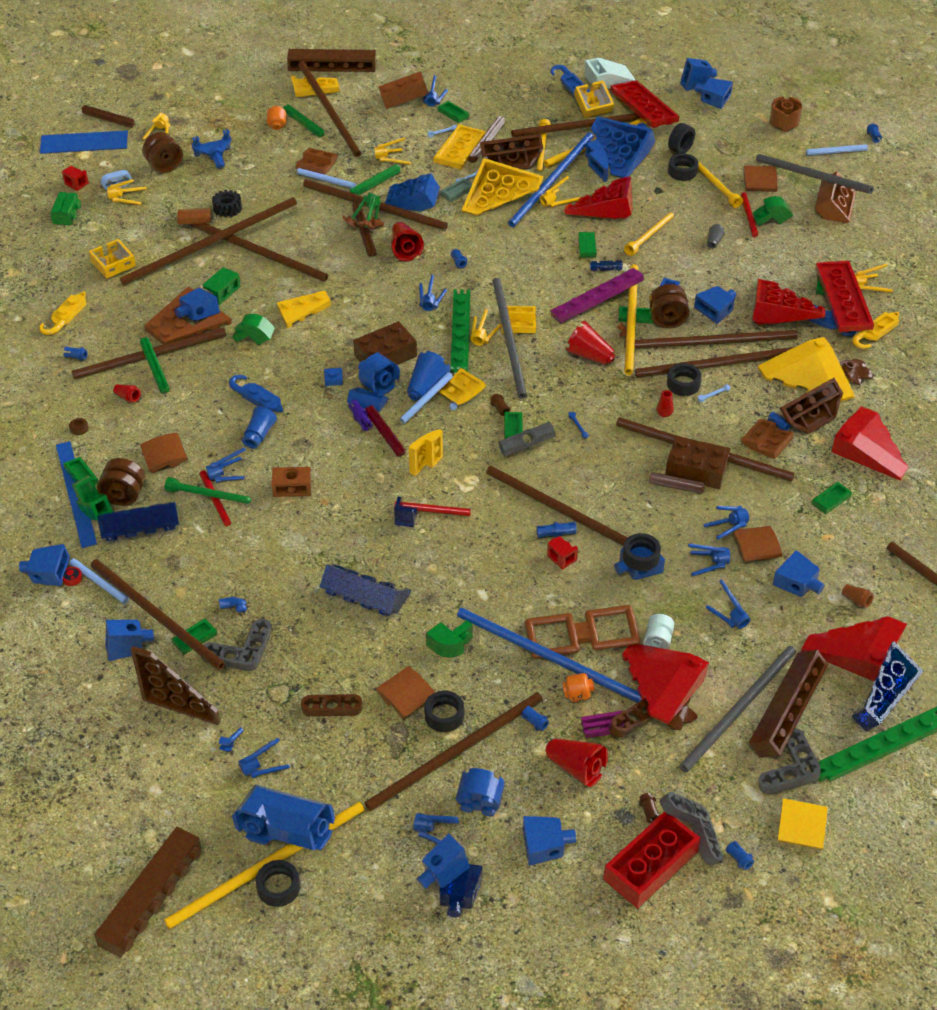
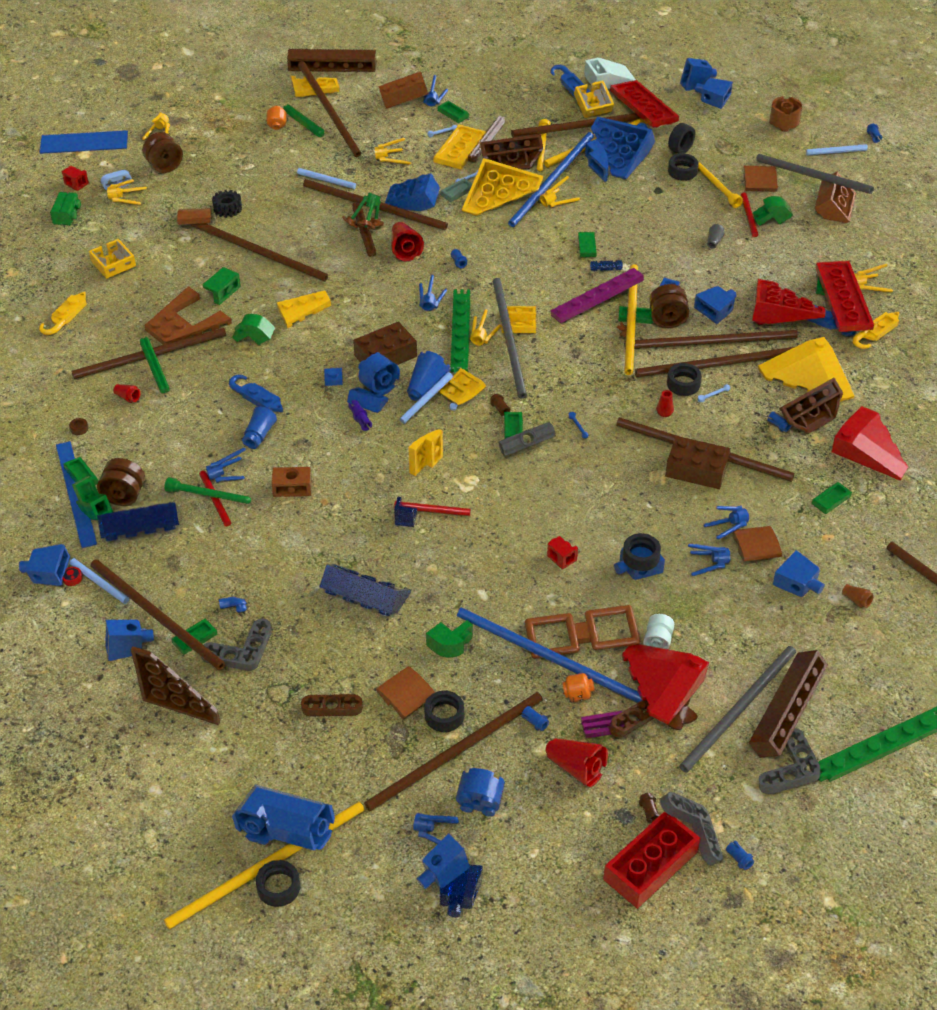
(77, 353): blue pin -> none
(108, 116): reddish brown axle -> none
(148, 892): reddish brown brick -> none
(163, 451): dark orange slope -> none
(197, 305): blue torso -> none
(207, 241): reddish brown piece -> none
(213, 149): blue axle -> none
(227, 743): blue hand -> none
(250, 763): blue plant -> none
(317, 161): dark orange slope -> none
(375, 180): green axle -> none
(385, 431): dark red axle -> none
(545, 838): blue torso -> none
(556, 505): reddish brown piece -> none
(556, 529): blue pin -> none
(590, 345): red cone -> none
(606, 202): red slope -> none
(631, 248): yellow piece -> none
(676, 482): reddish brown axle -> none
(738, 616): blue plant -> none
(767, 438): dark orange slope -> none
(802, 824): yellow slope -> none
(856, 370): reddish brown plate -> none
(859, 646): red slope -> none
(892, 682): clear blue wedge -> none

